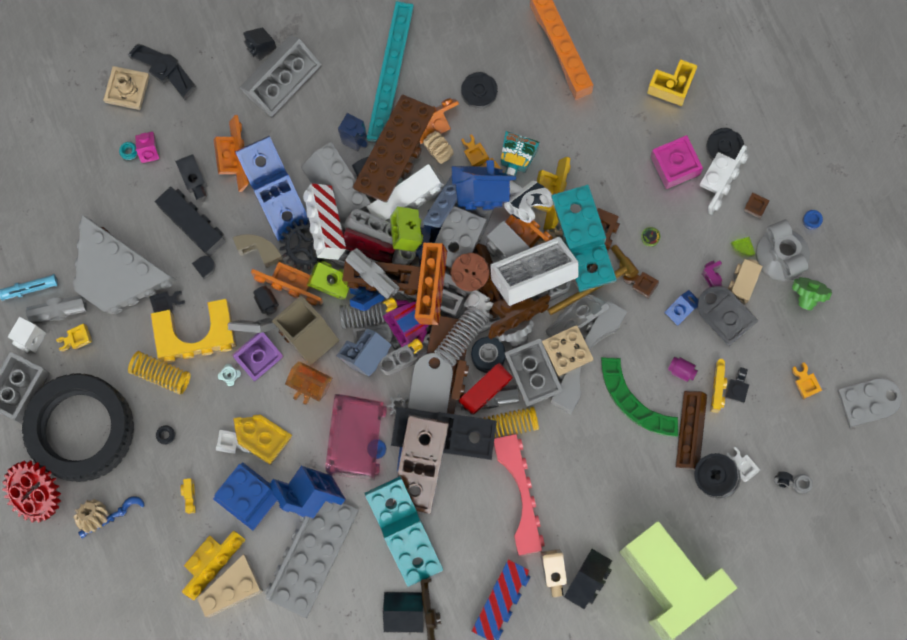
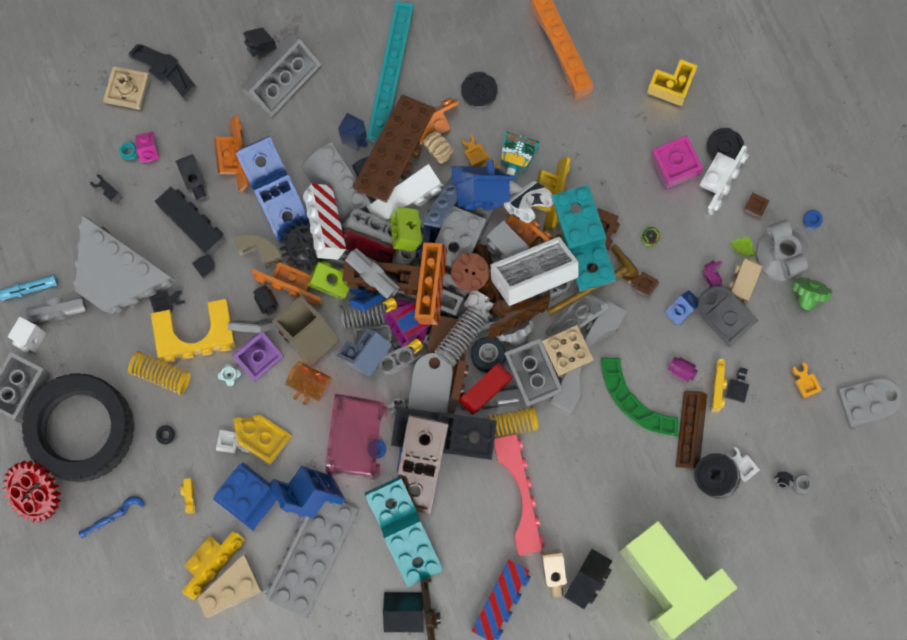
(77, 337): yellow plate -> none
(91, 515): tan gear -> none
(110, 192): none -> black plate

